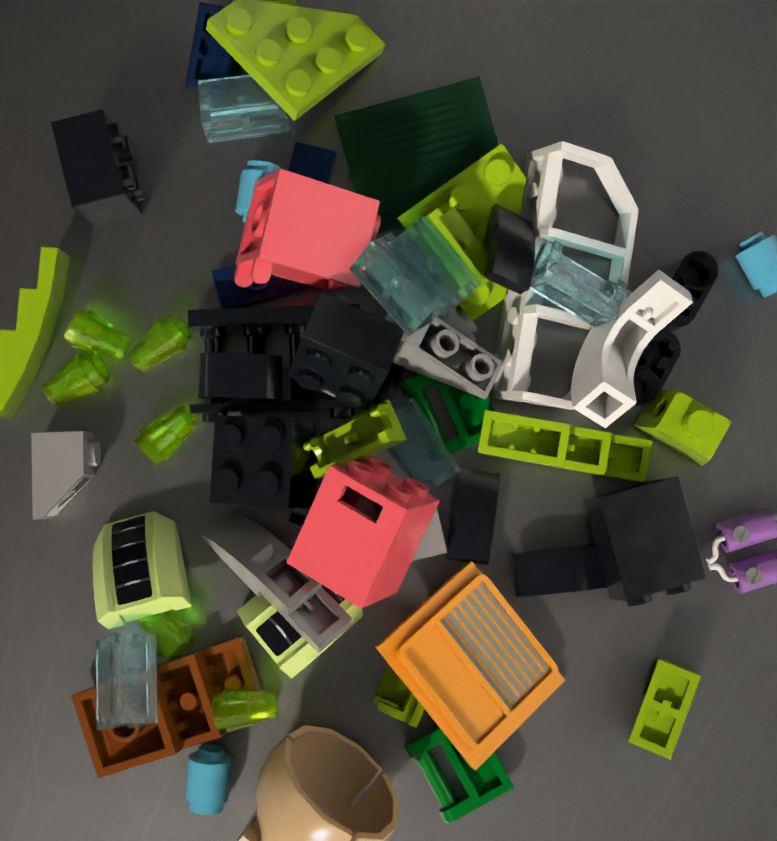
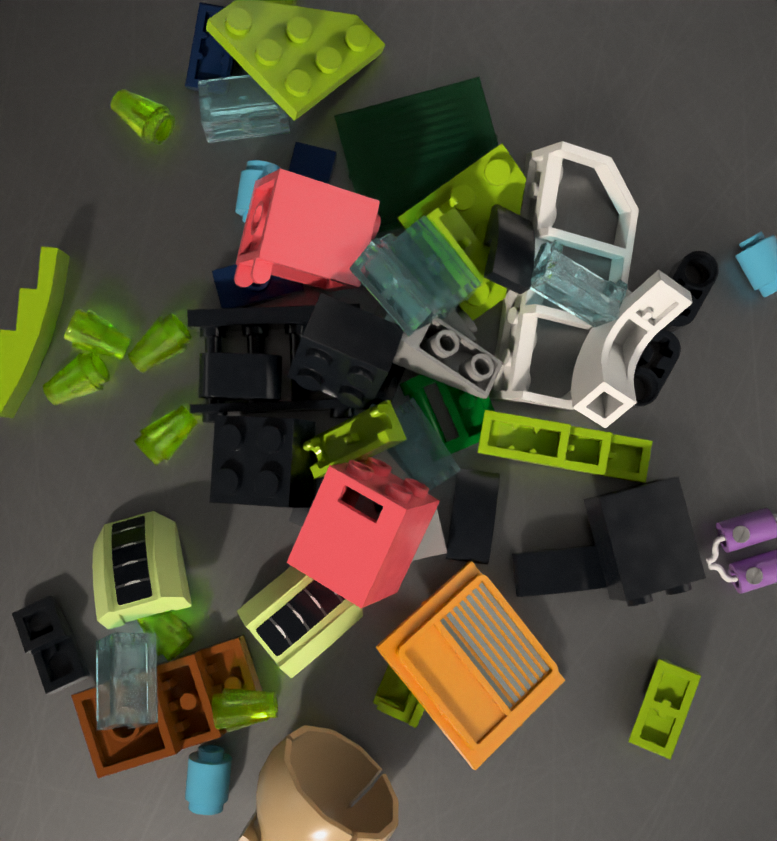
(52, 643): none -> black slope
(61, 469): light grey slope -> none
(98, 167): black brick -> none
(145, 117): none -> clear neon green cone
(262, 566): light grey slope -> none
(481, 784): green plate -> none
(683, 425): lime torso -> none

